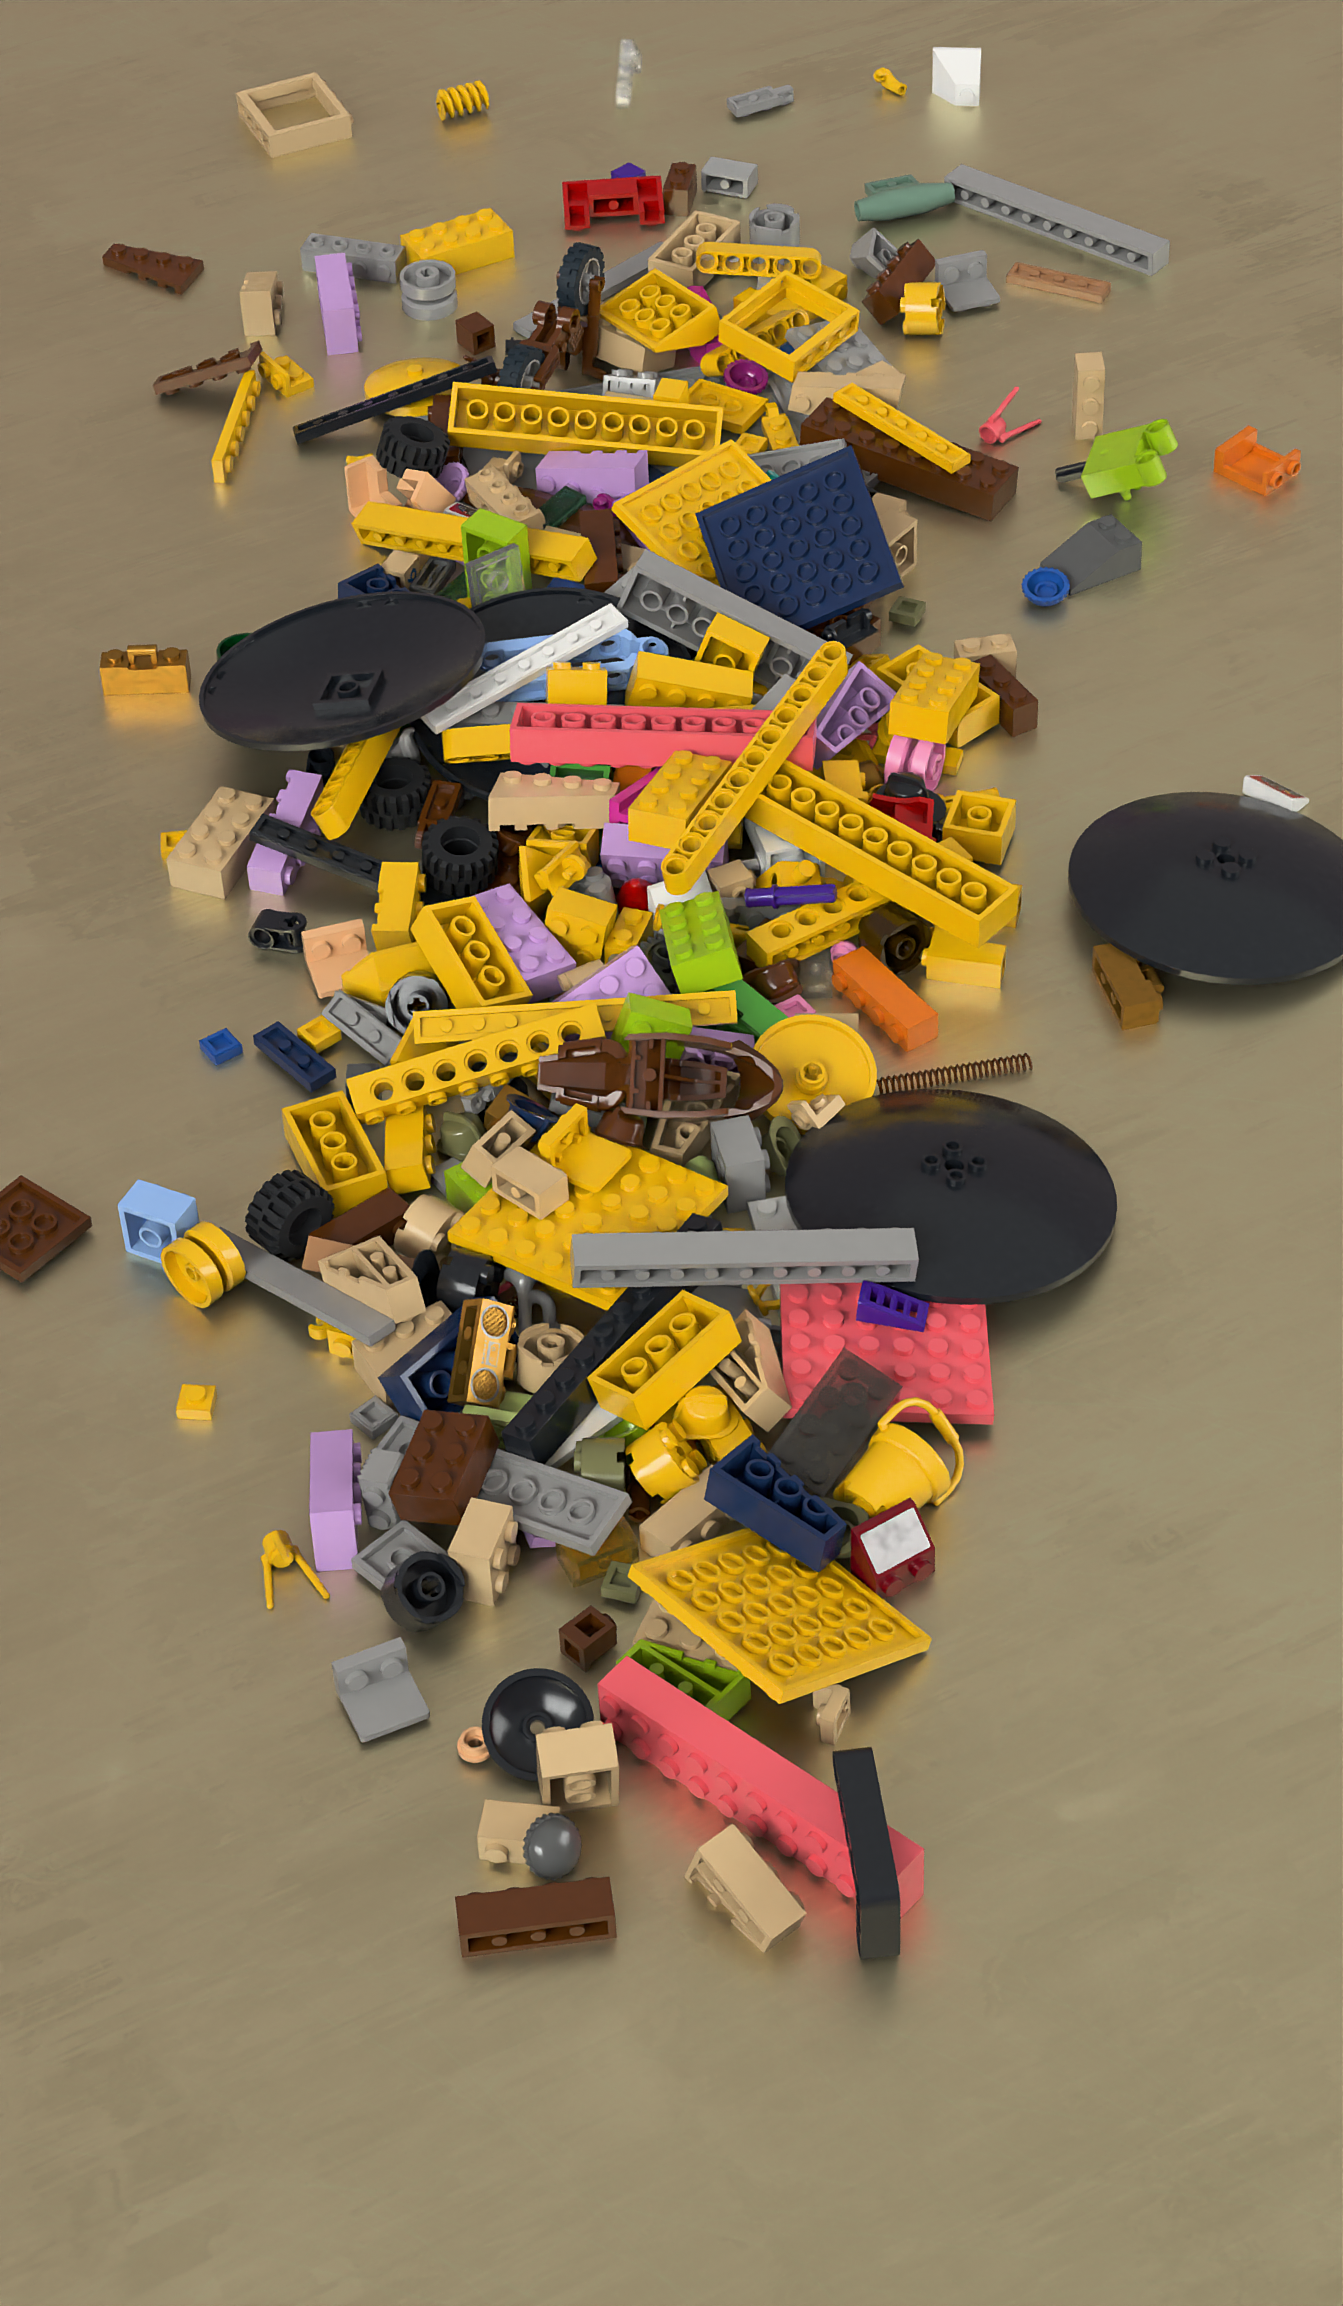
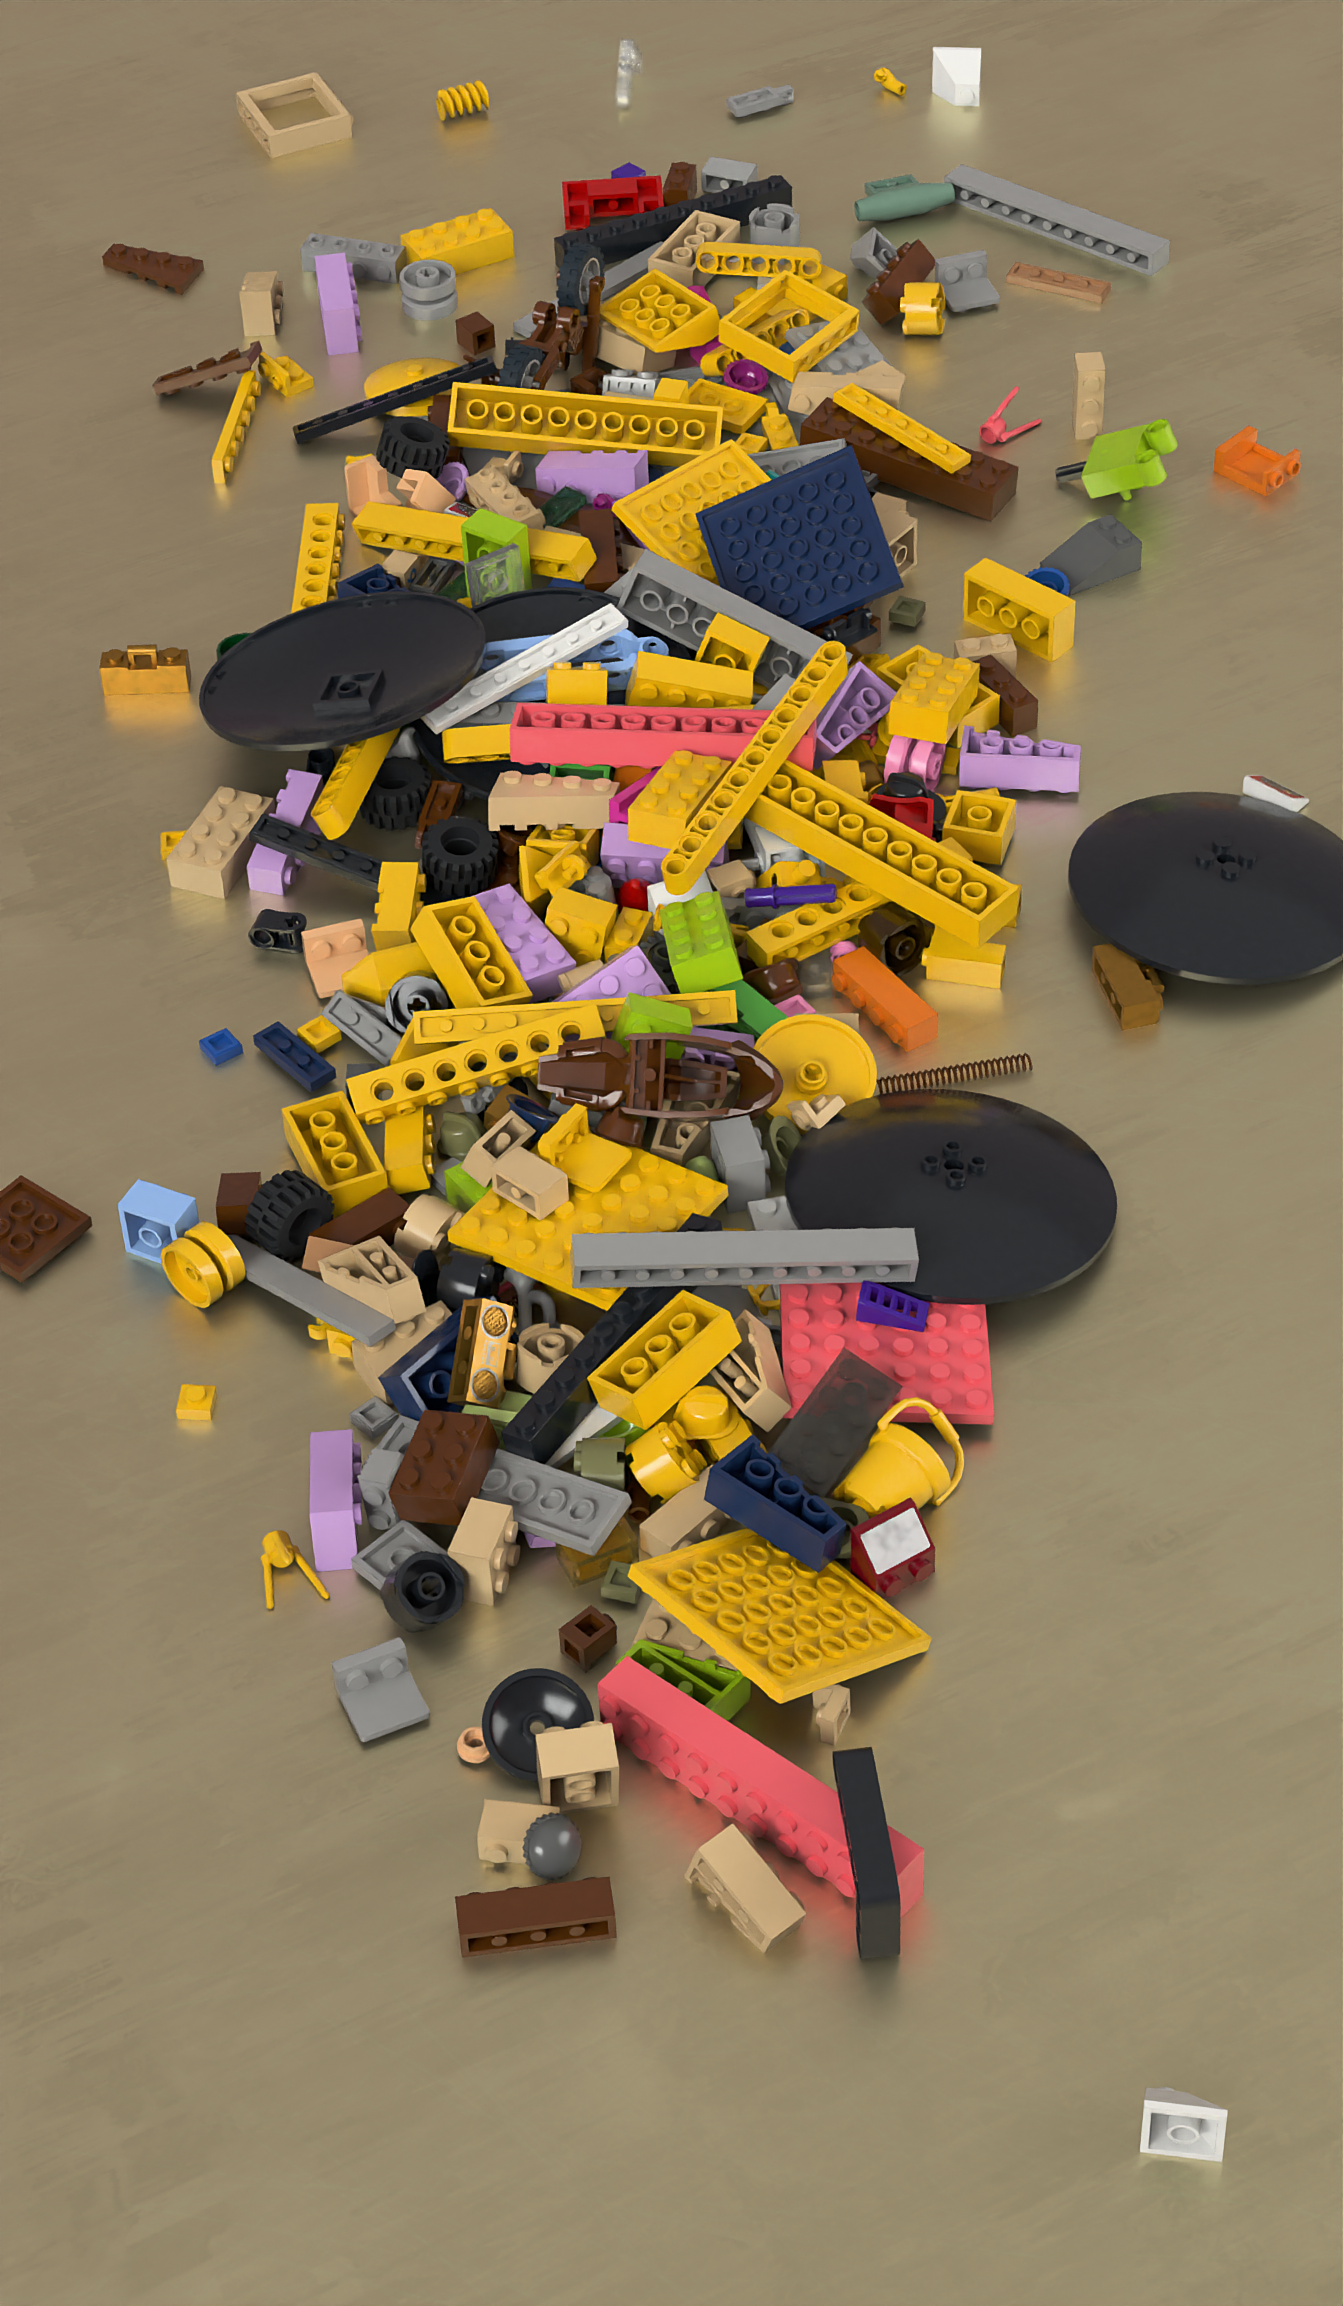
(233, 1199): none -> reddish brown brick
(319, 555): none -> yellow brick
(586, 383): none -> reddish brown panel
(634, 234): none -> black brick
(1017, 605): none -> yellow brick
(1018, 763): none -> lavender wedge
(1182, 2125): none -> white slope

